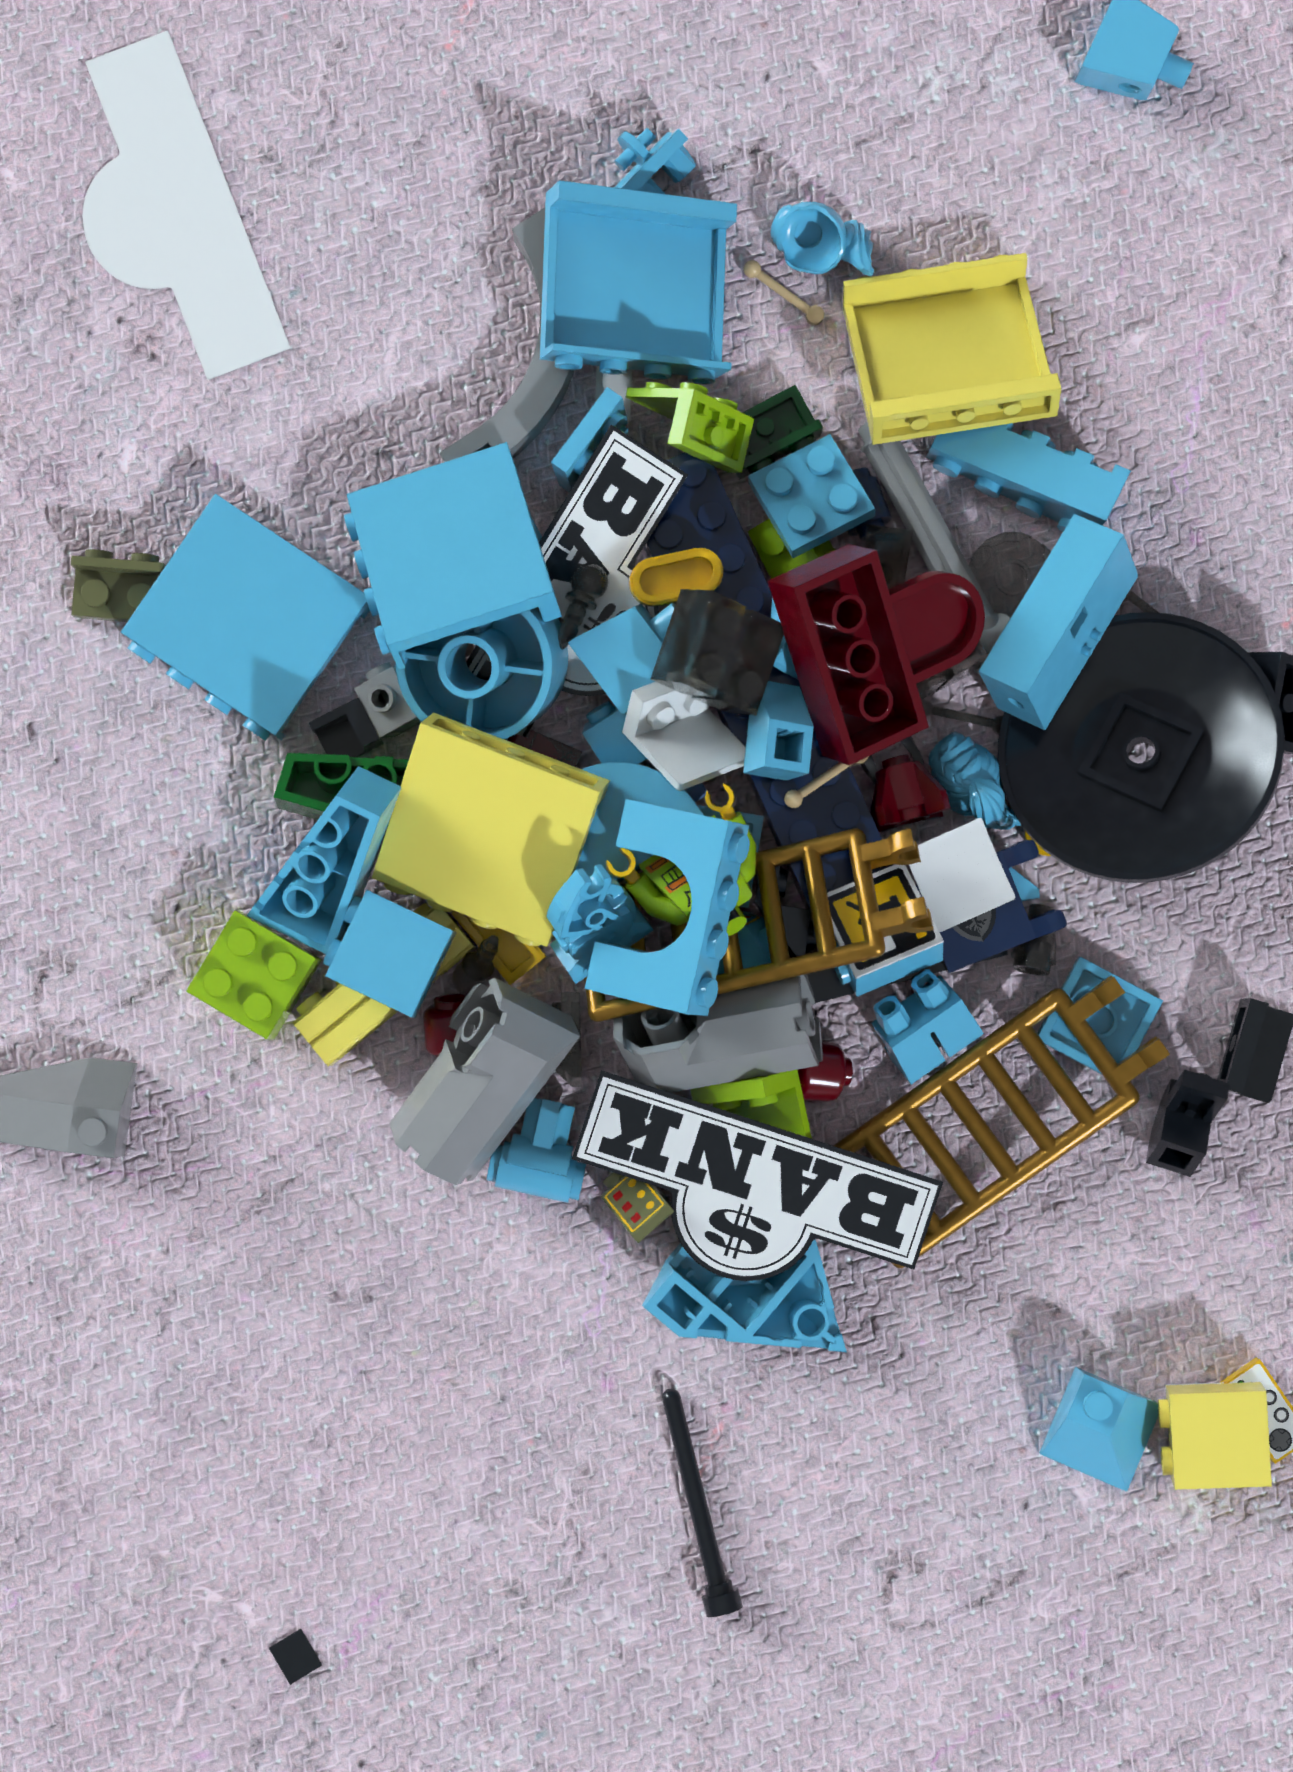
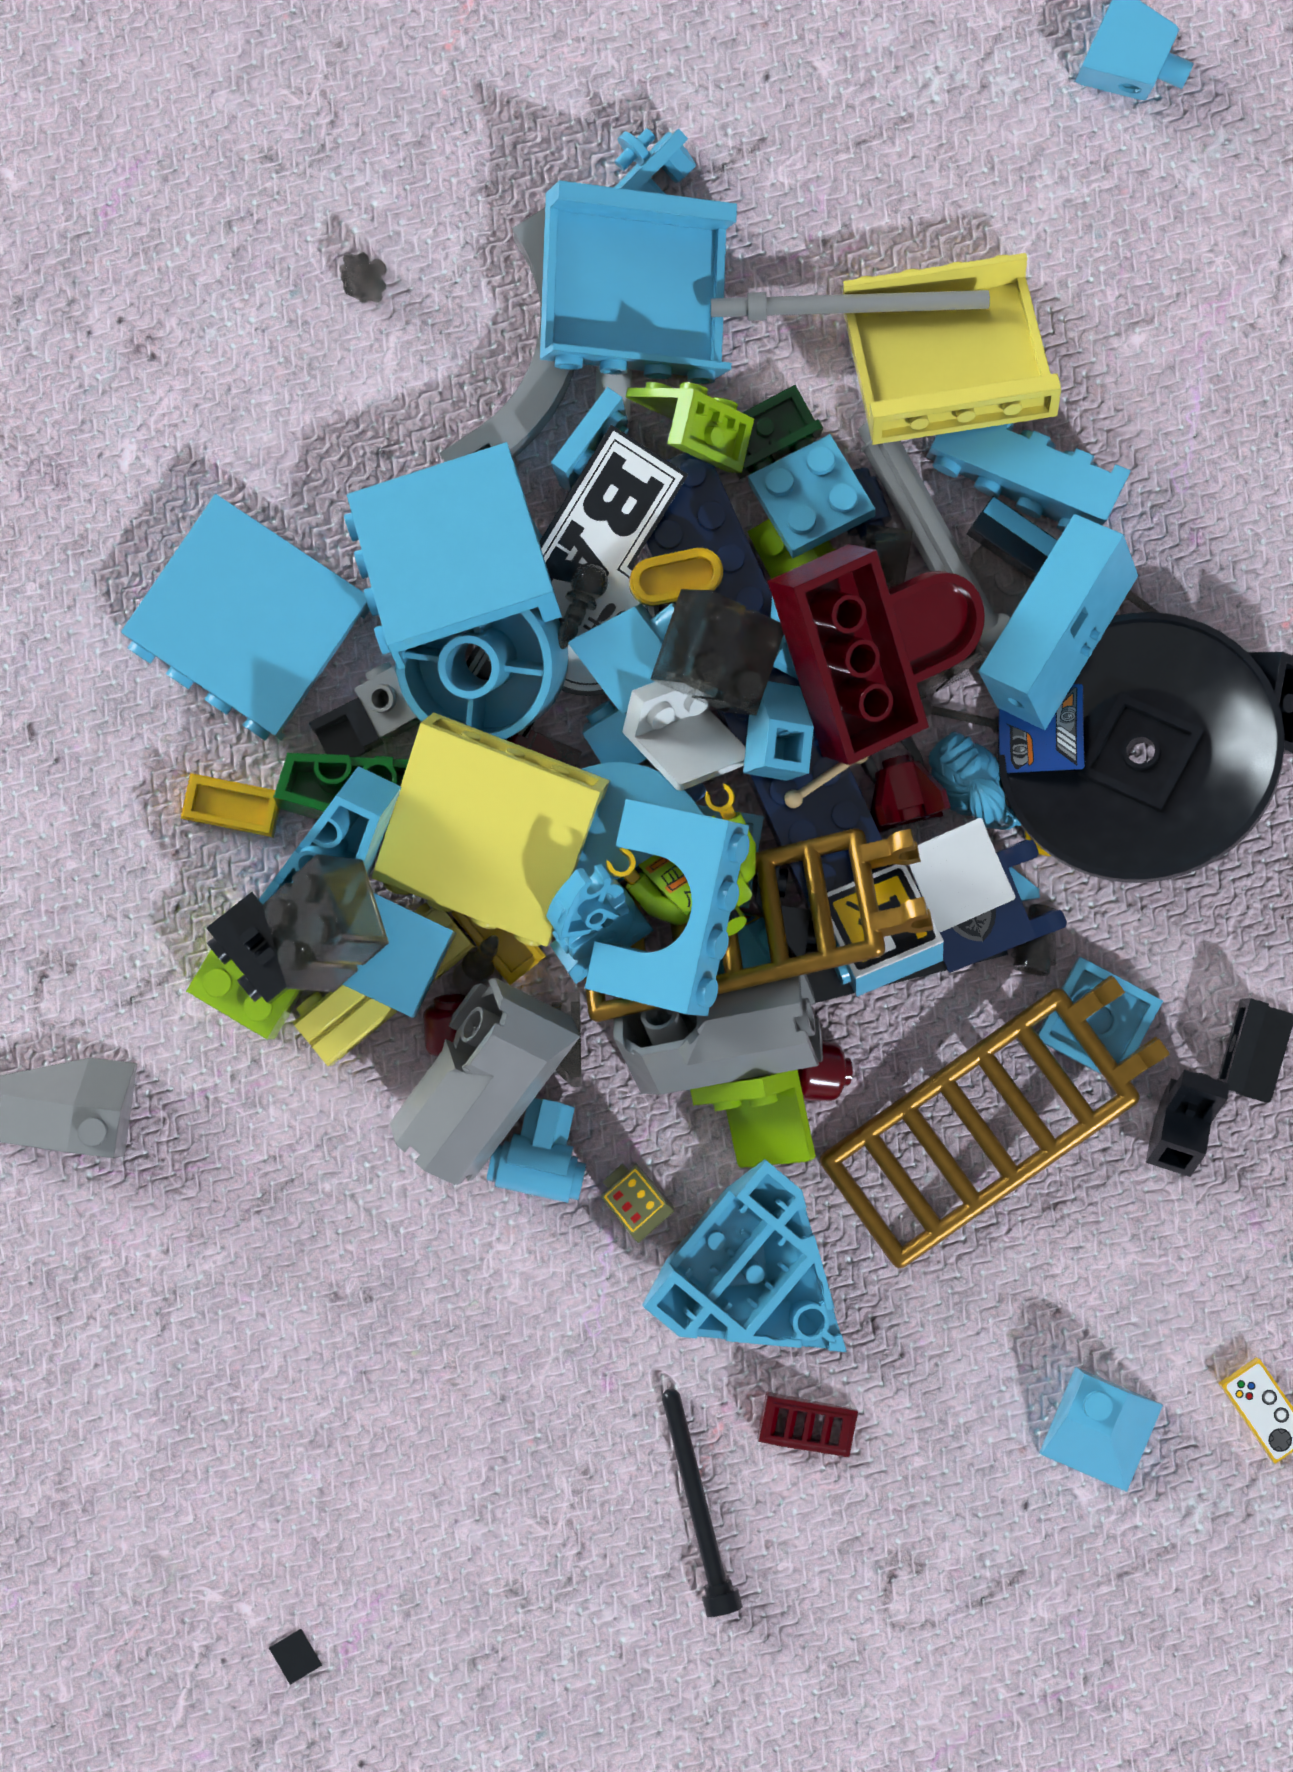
(111, 587): olive bracket -> none
(167, 212): white sticker -> none
(230, 805): none -> yellow tile
(247, 941): none -> black brick
(325, 923): none -> clear smoke piece
(363, 277): none -> clear smoke plant
(751, 1191): sticker -> none
(759, 306): none -> light grey bar
(769, 1416): none -> dark red slope
(814, 313): tan hinge -> none
(818, 239): medium azure hair -> none
(926, 1015): medium azure hips -> none
(1012, 537): none -> black slope
(1035, 749): none -> sticker
(1216, 1435): light yellow piece -> none

